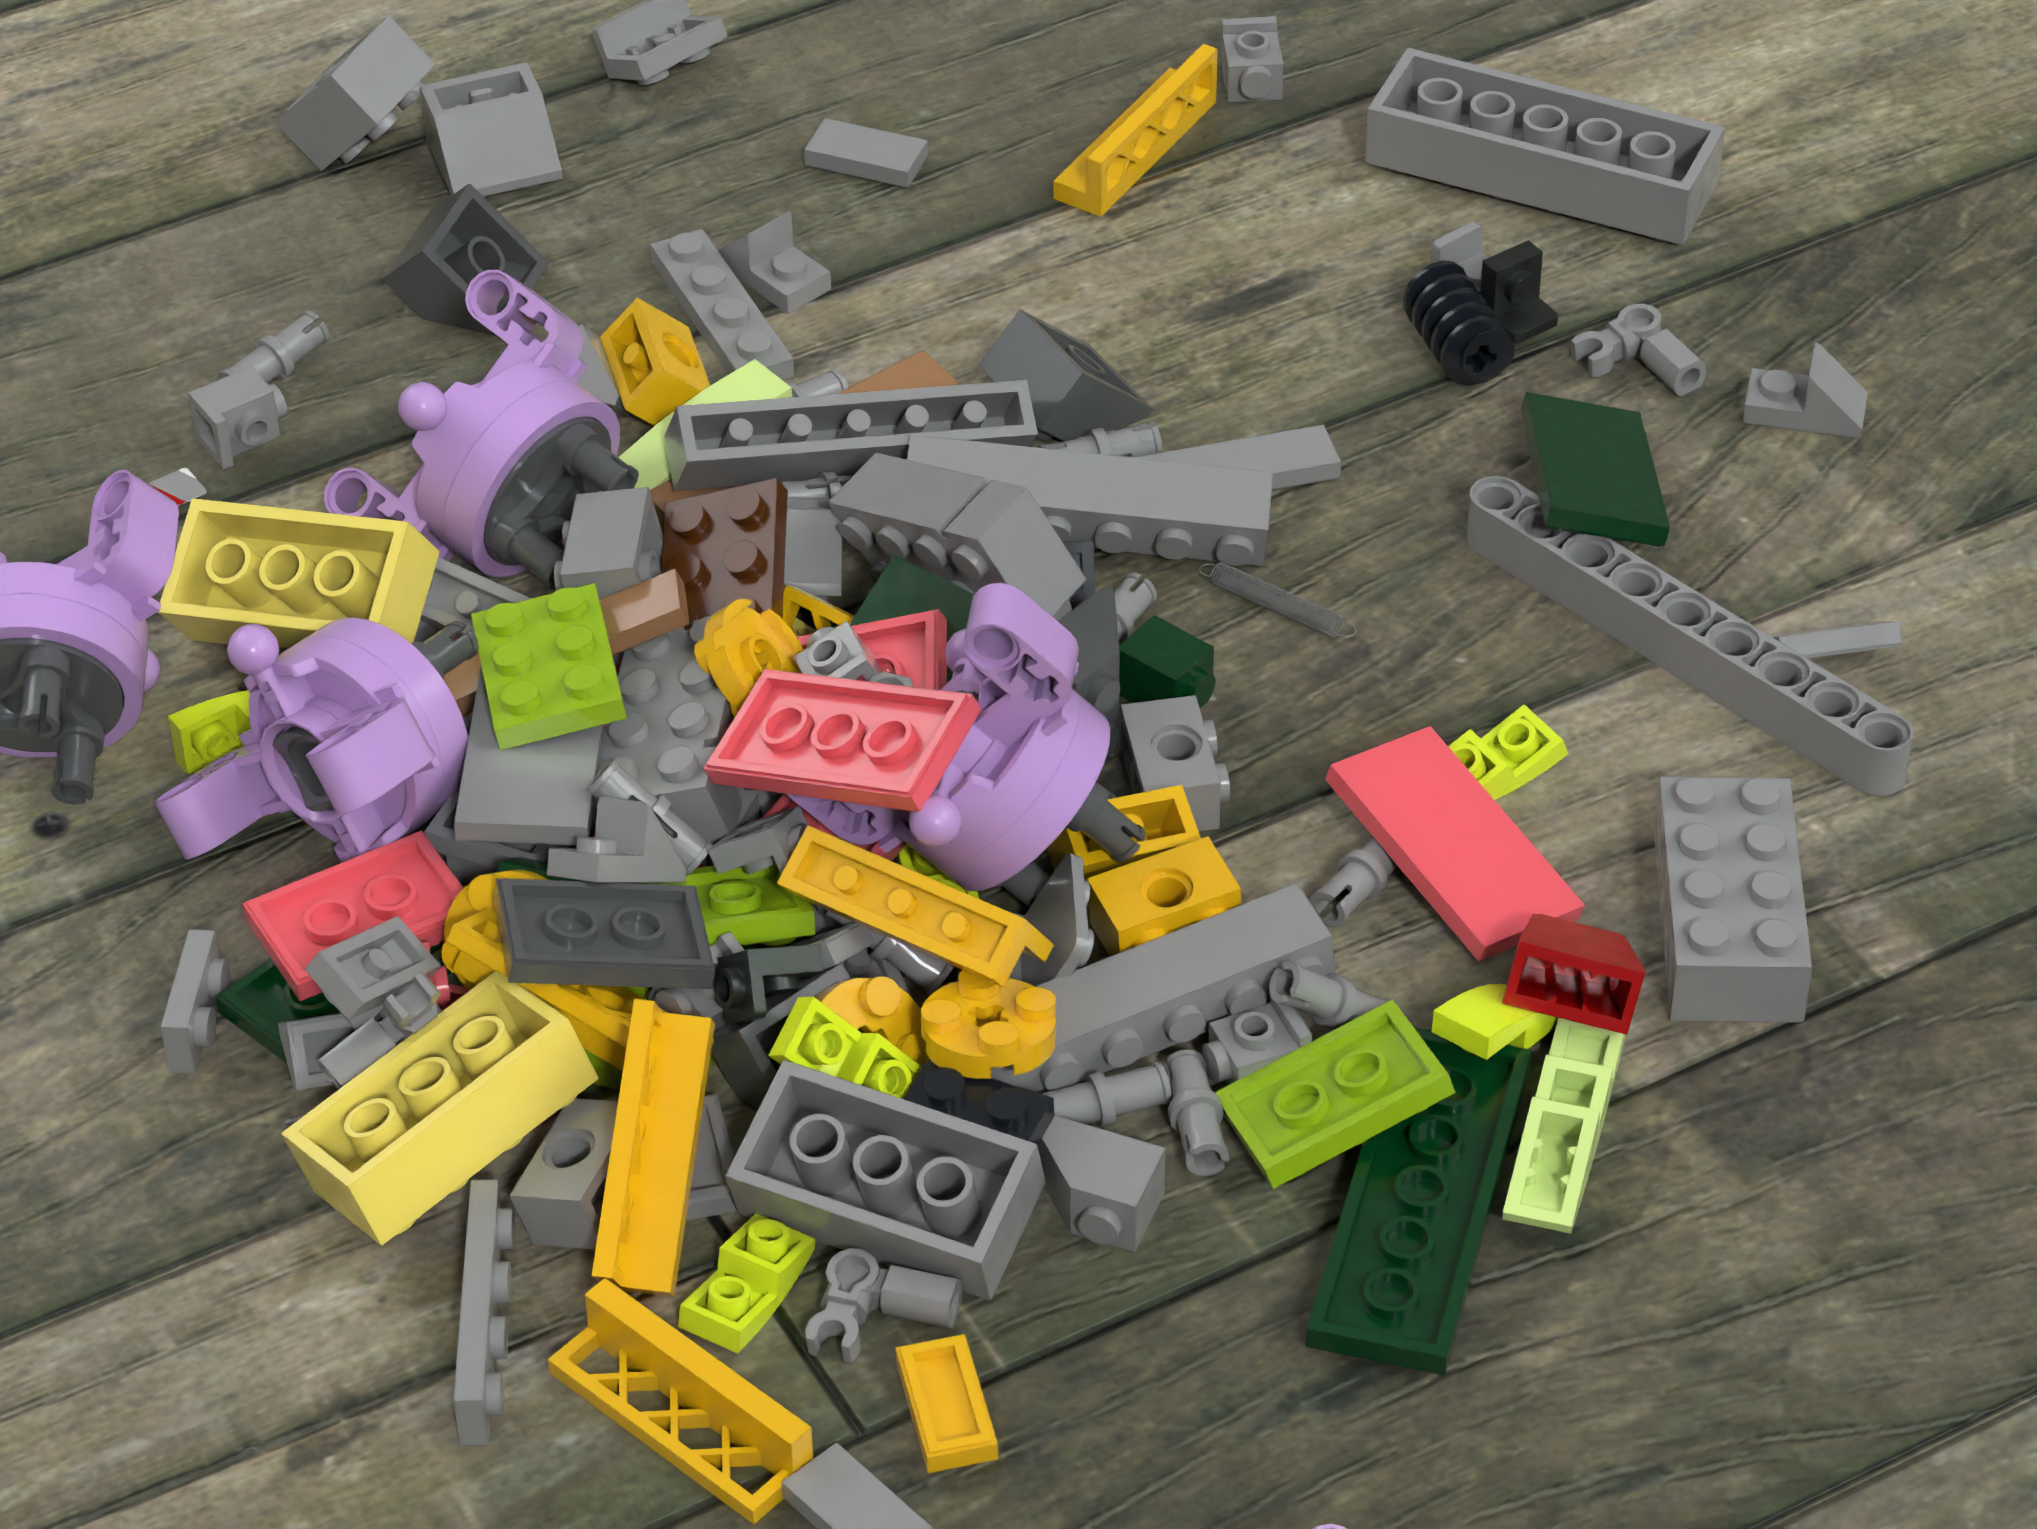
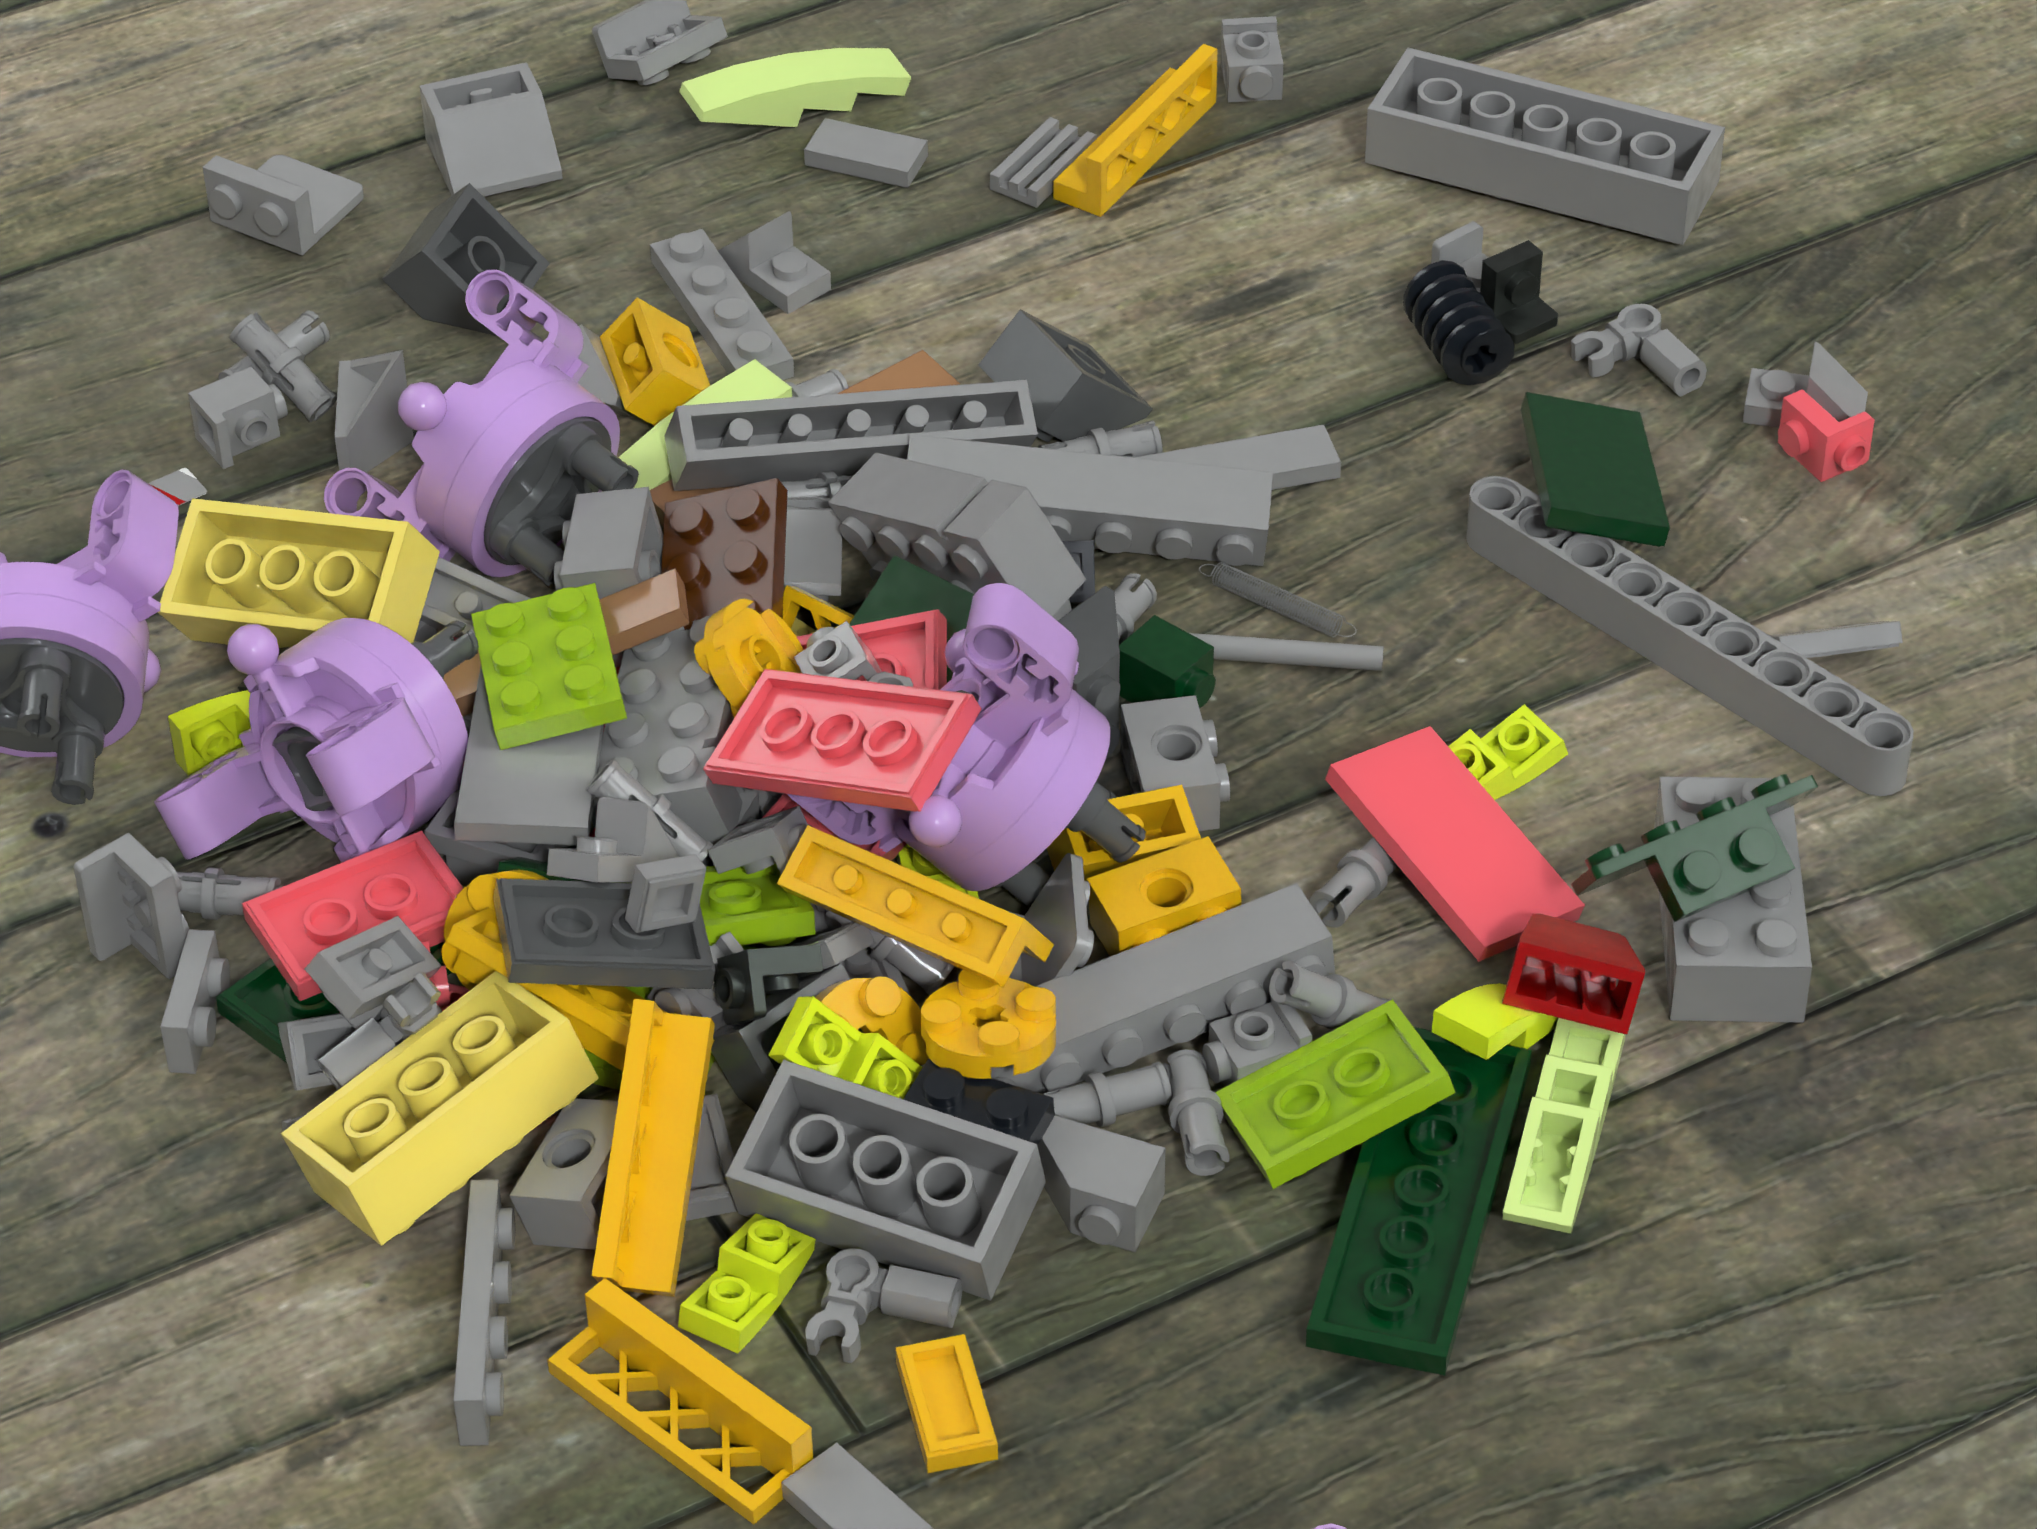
(132, 901): none -> light grey bracket
(220, 893): none -> light grey pin
(280, 201): none -> light grey bracket
(283, 367): none -> light grey pin
(357, 95): light grey brick -> none
(367, 411): none -> light grey slope
(665, 893): none -> light grey tile
(781, 86): none -> yellowish green slope
(1034, 160): none -> light grey tile
(1295, 652): none -> light grey bar
(1712, 859): none -> bracket
(1820, 440): none -> coral bracket

